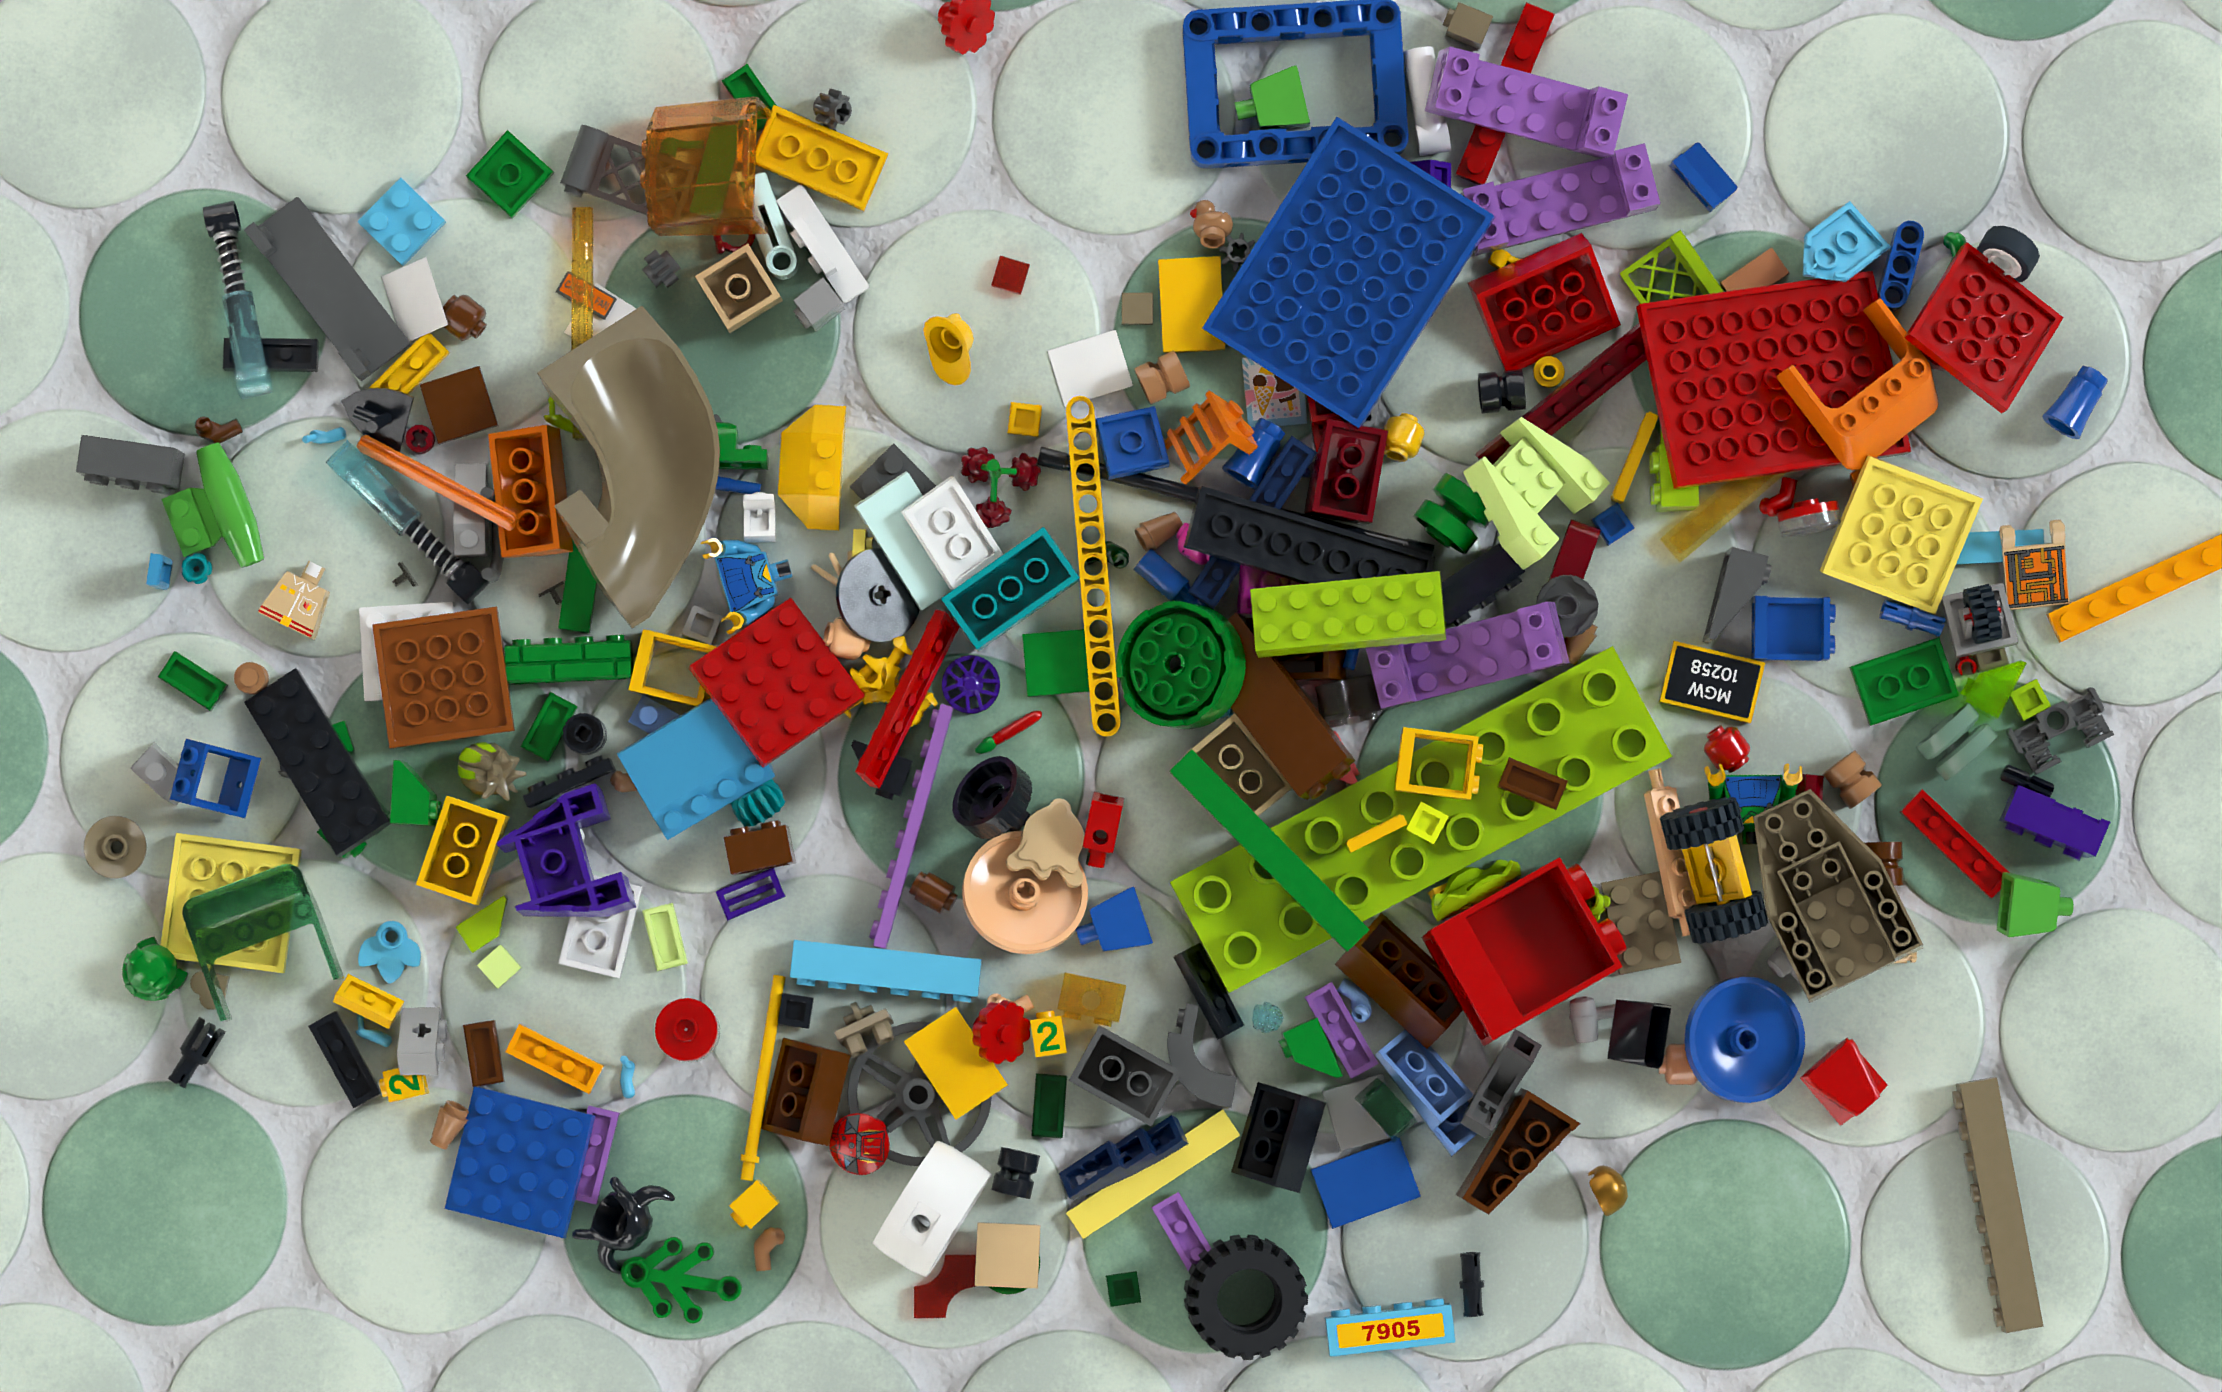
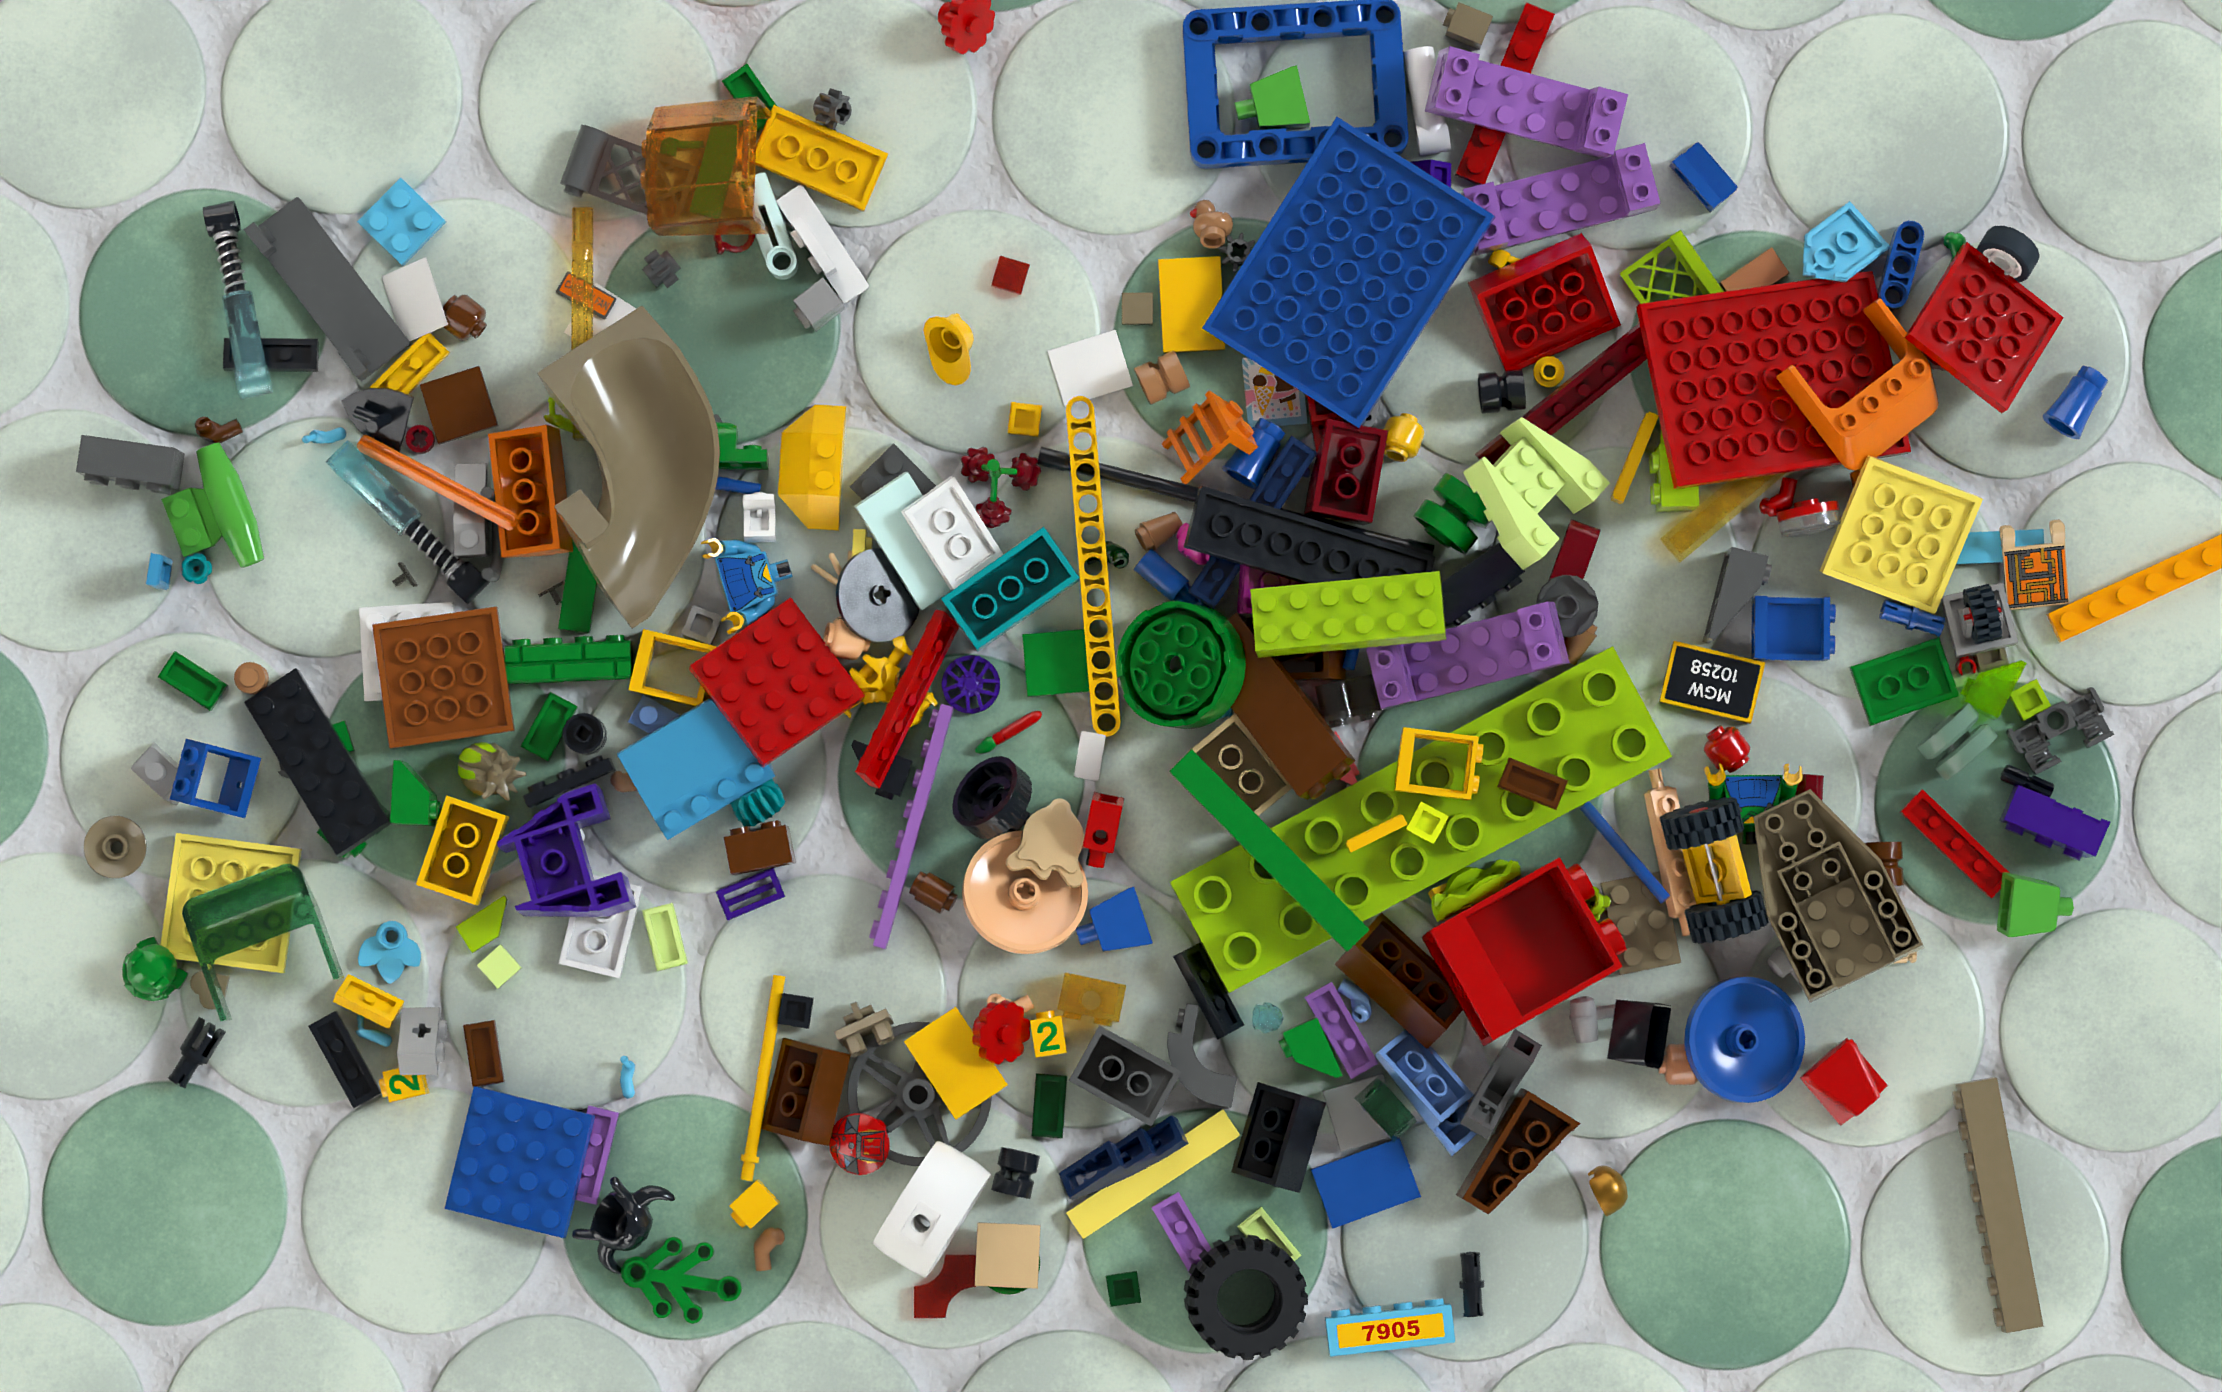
(298, 601): tan torso -> none
(448, 1124): medium nougat cone -> none
(510, 174): green tile -> none
(554, 1058): light orange plate -> none
(687, 1030): red piece -> none
(738, 288): tan brick -> none
(885, 968): medium azure brick -> none
(1089, 755): none -> white sticker
(1131, 442): blue tile -> none
(1264, 1227): none -> yellowish green tile
(1612, 523): blue tile -> none
(1625, 852): none -> blue bar
(1852, 779): medium nougat wheel -> none

